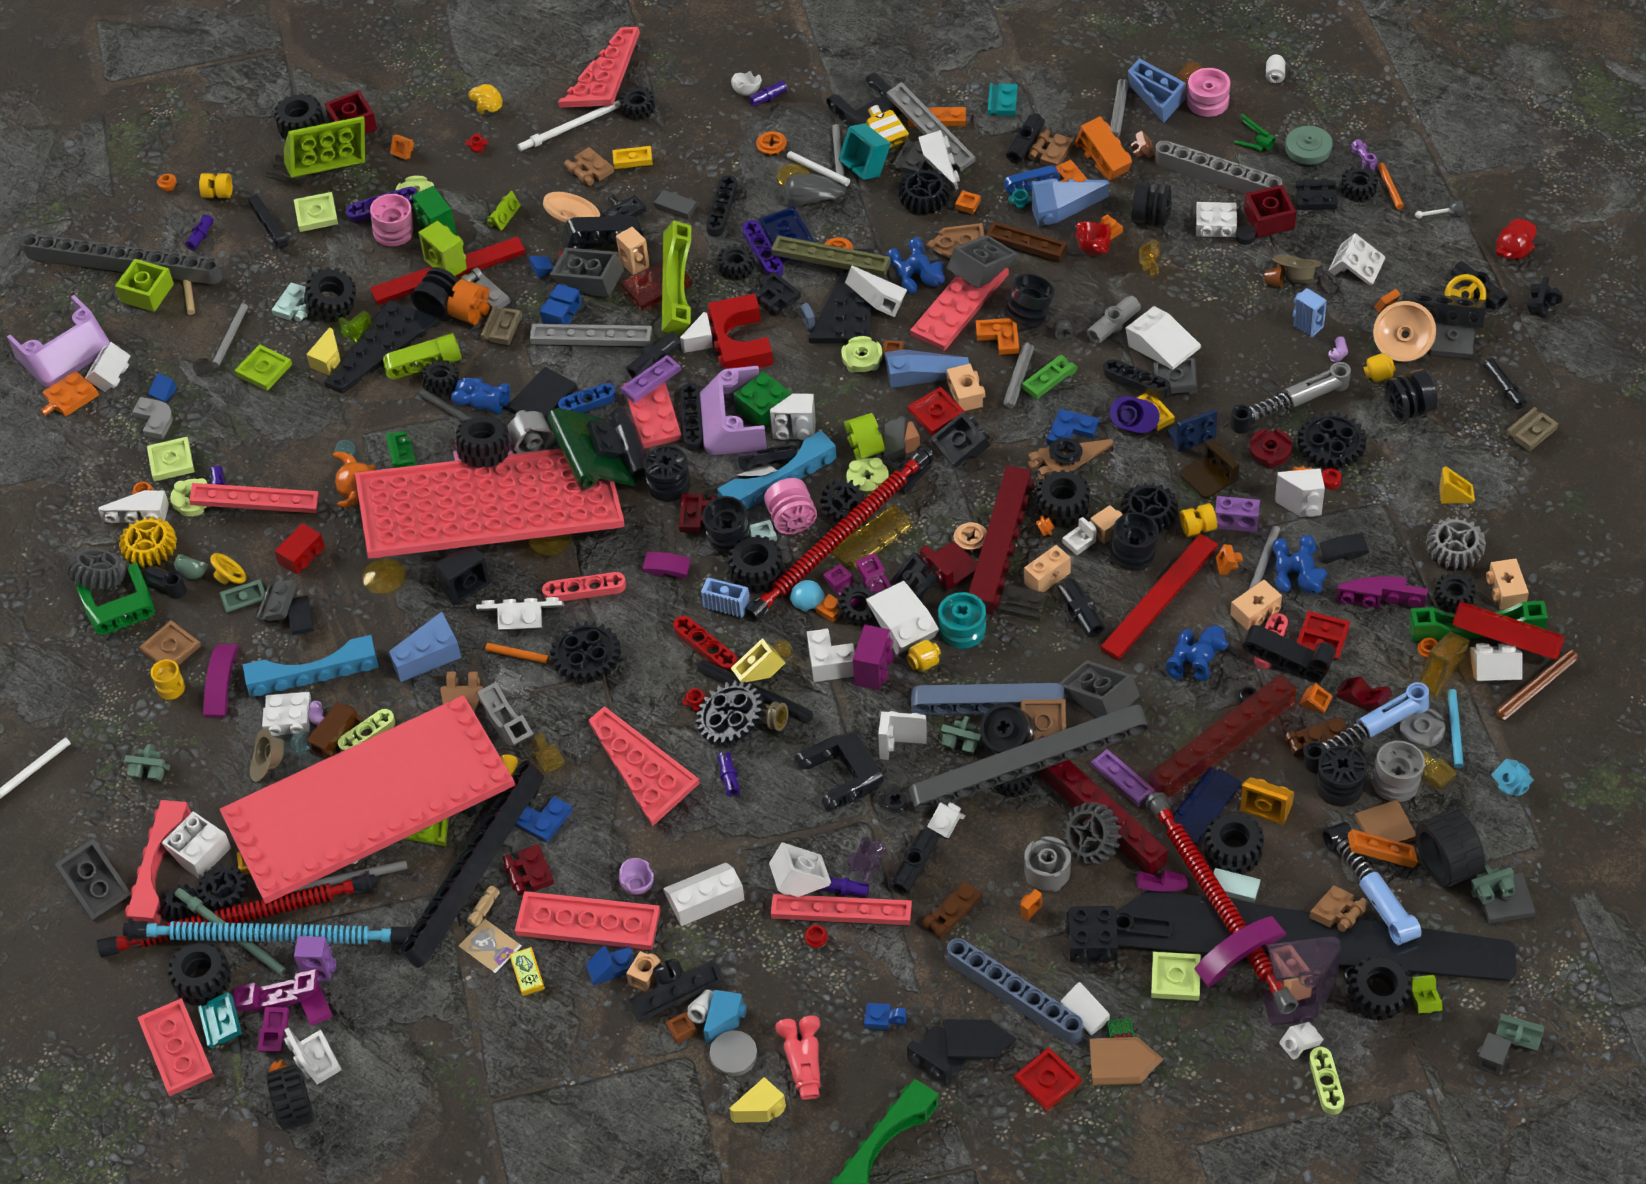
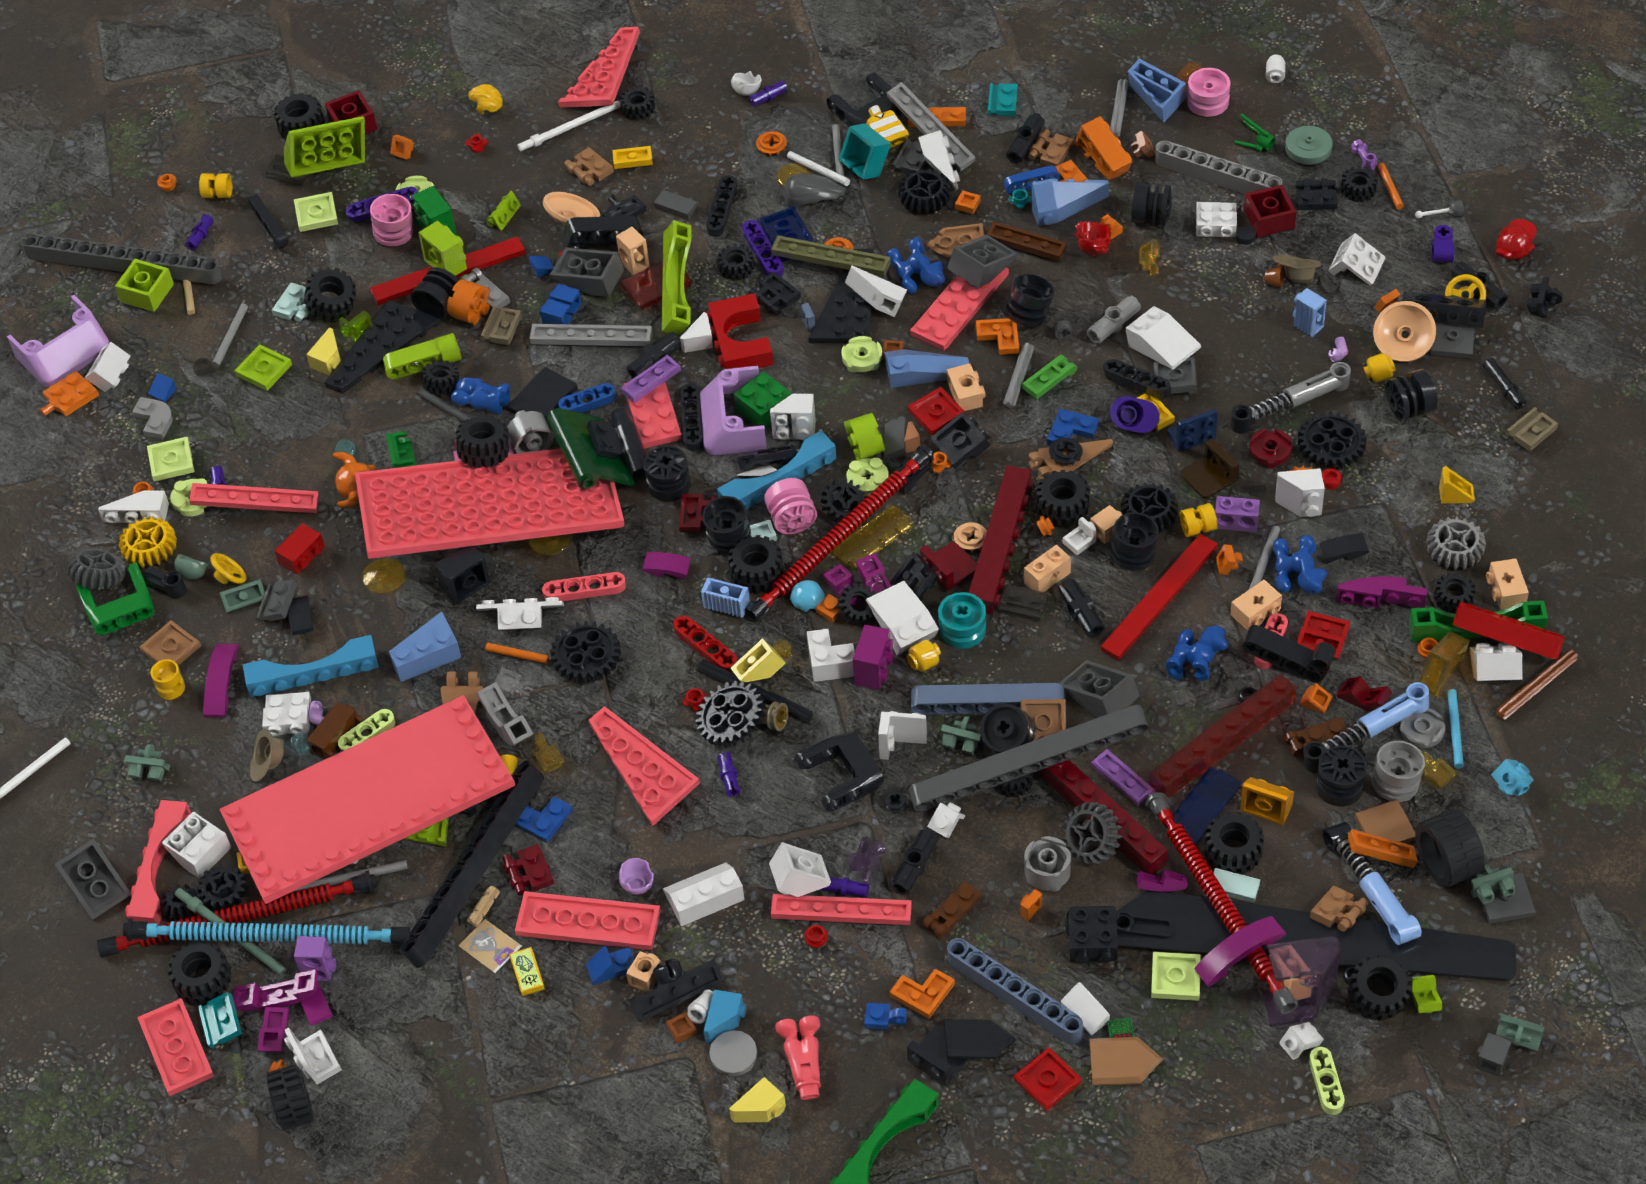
(925, 997): none -> orange plate
(940, 462): none -> orange plate
(1443, 245): none -> dark purple piece

